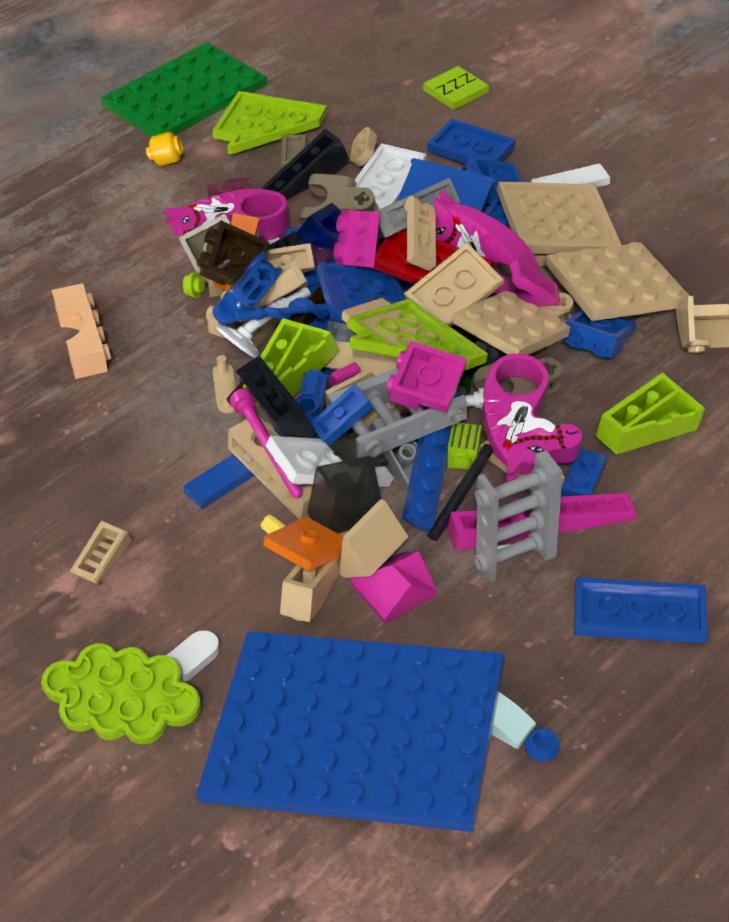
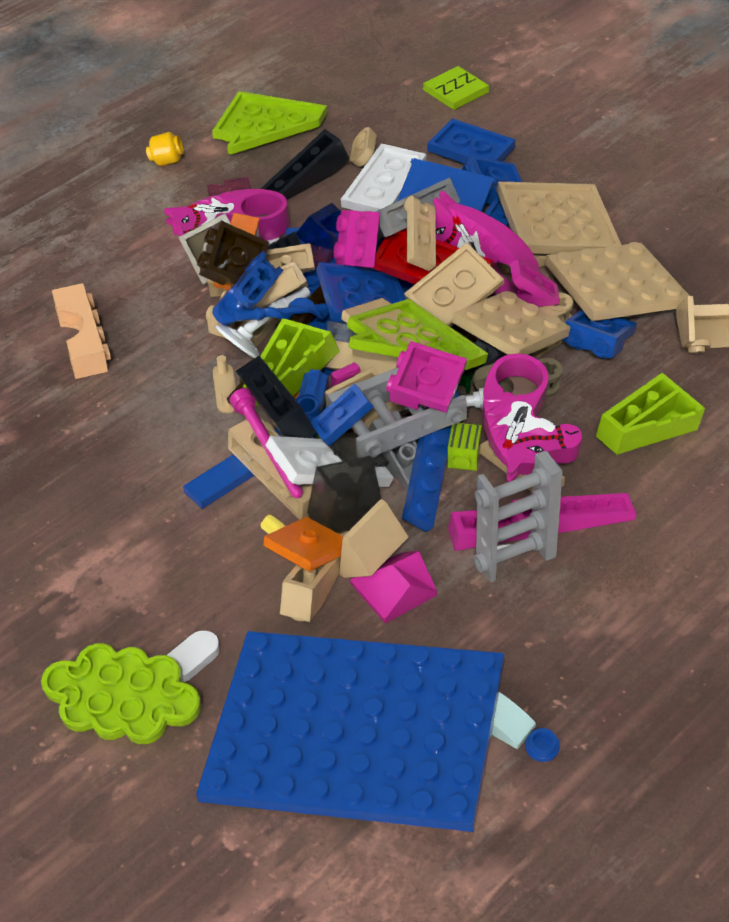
(102, 533): tan slope -> none
(183, 91): green plate -> none
(193, 285): lime plate -> none
(291, 147): dark tan tile -> none
(341, 192): dark tan piece -> none
(460, 492): black bar -> none
(584, 474): blue plate -> none
(591, 174): white tile -> none
(641, 610): blue plate -> none

